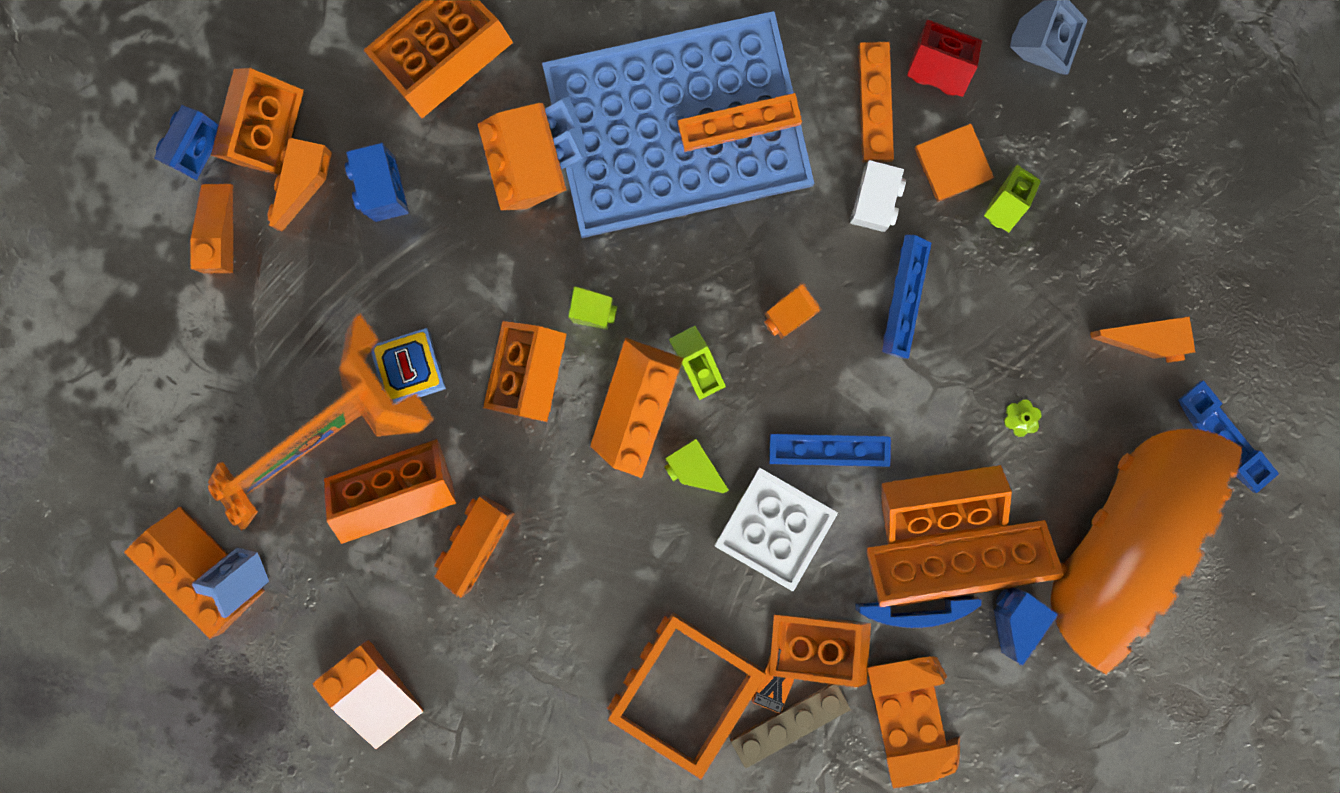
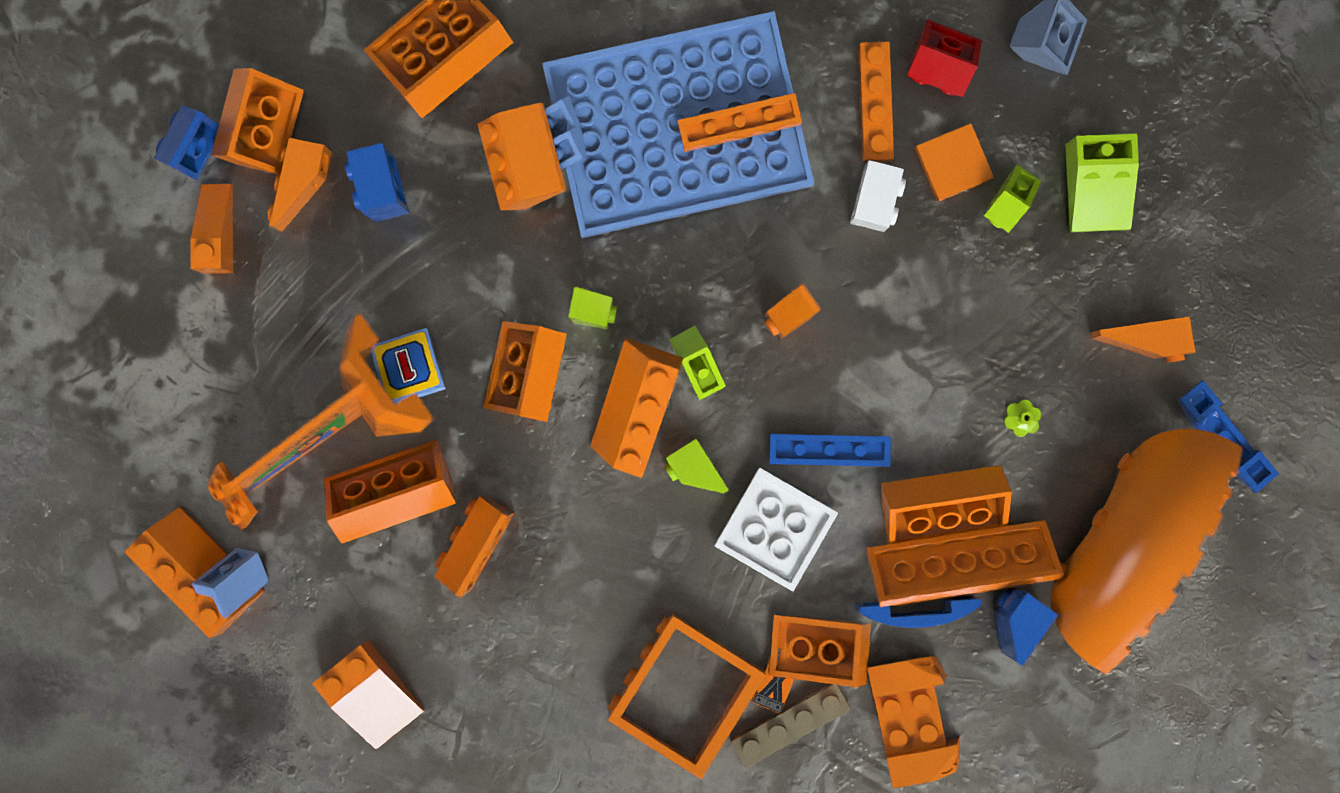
(906, 296): blue plate -> none
(1101, 181): none -> lime slope

